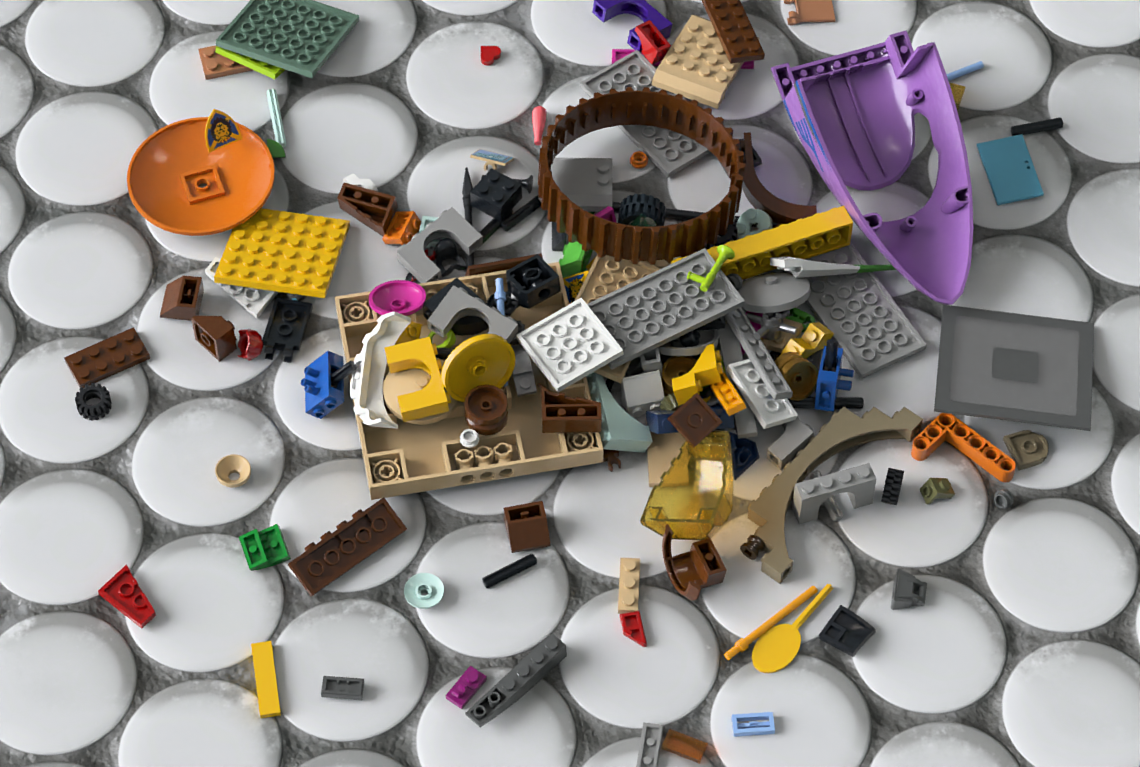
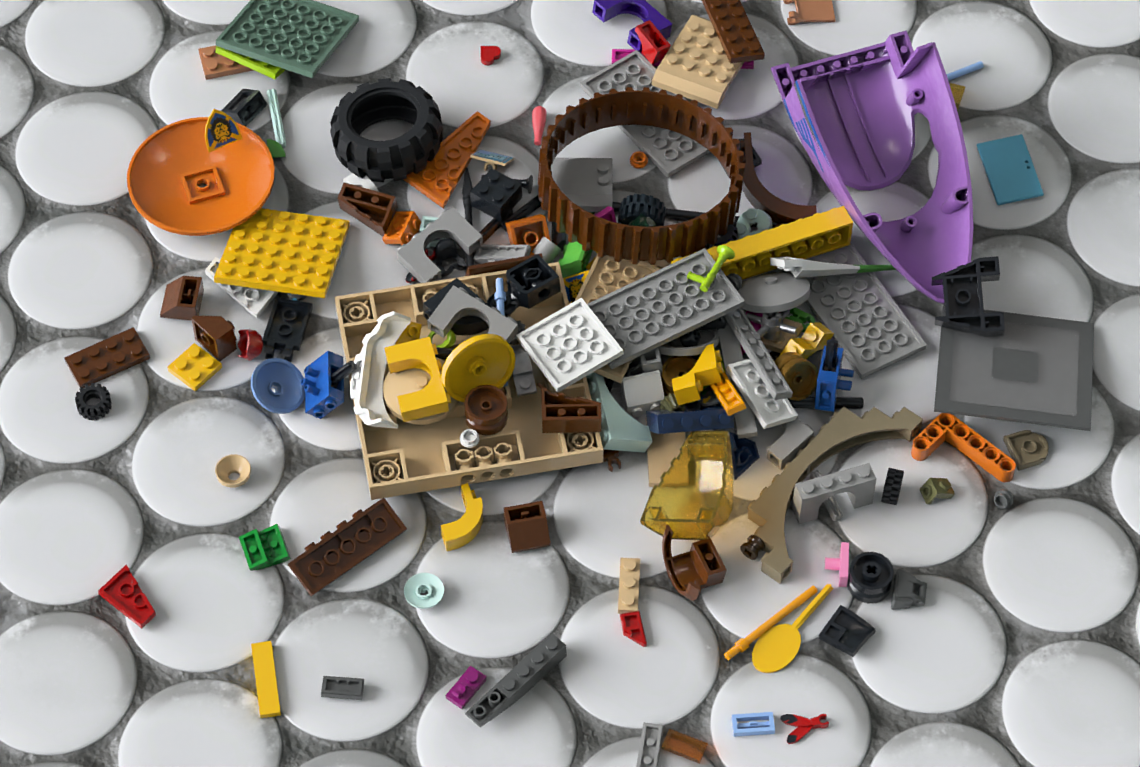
(194, 367): none -> yellow plate
(248, 108): none -> black tile
(285, 380): none -> medium blue dish
(391, 157): none -> black tyre
(397, 296): dark pink dish -> none
(446, 169): none -> orange wing
(467, 527): none -> yellow arch
(493, 253): none -> light grey plate
(509, 570): black axle -> none
(528, 231): none -> orange slope
(548, 250): none -> light grey piece
(694, 420): reddish brown tile -> none
(803, 725): none -> red piece
(840, 564): none -> bright pink tile
(870, 577): none -> black wheel
(965, 299): none -> black wedge
(1035, 127): black axle -> none

